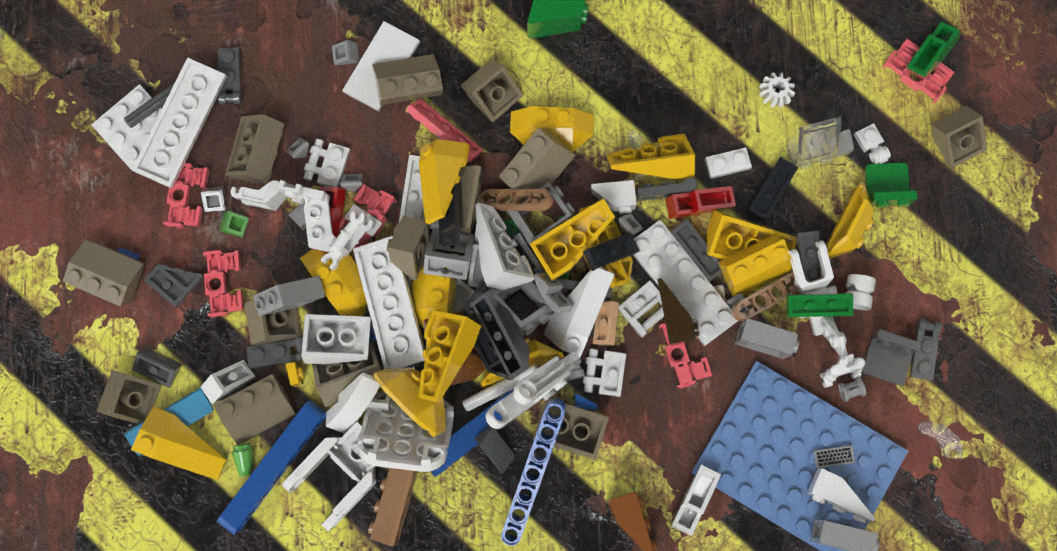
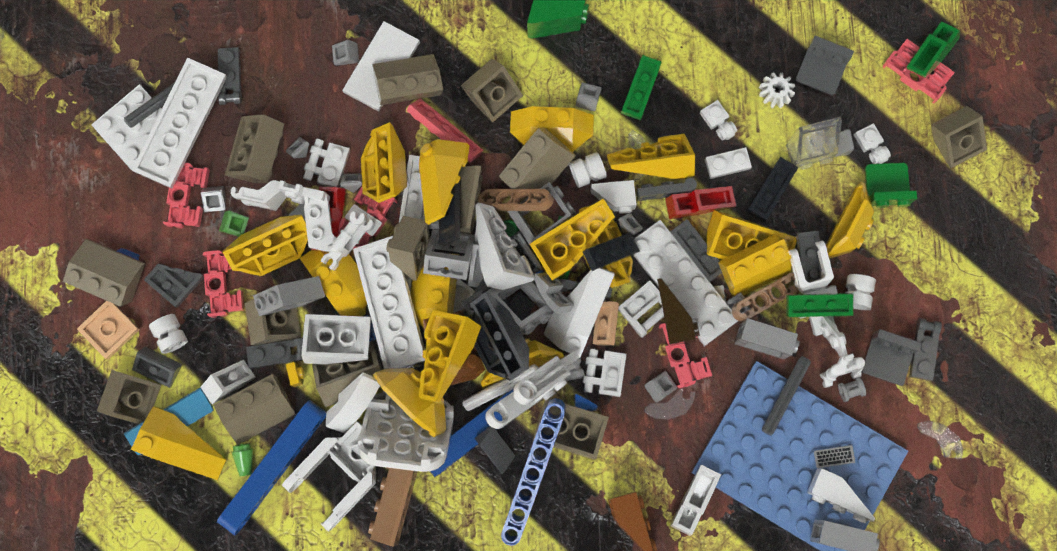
(108, 329): none -> light nougat plate
(167, 326): none -> white wheel
(268, 246): none -> yellow wedge
(383, 165): none -> yellow wedge
(588, 96): none -> light grey slope
(588, 169): none -> white wheel
(641, 87): none -> green plate
(660, 386): none -> light grey slope
(673, 408): none -> clear piece
(716, 116): none -> white plate
(786, 395): none -> dark grey axle
(824, 65): none -> dark grey bracket

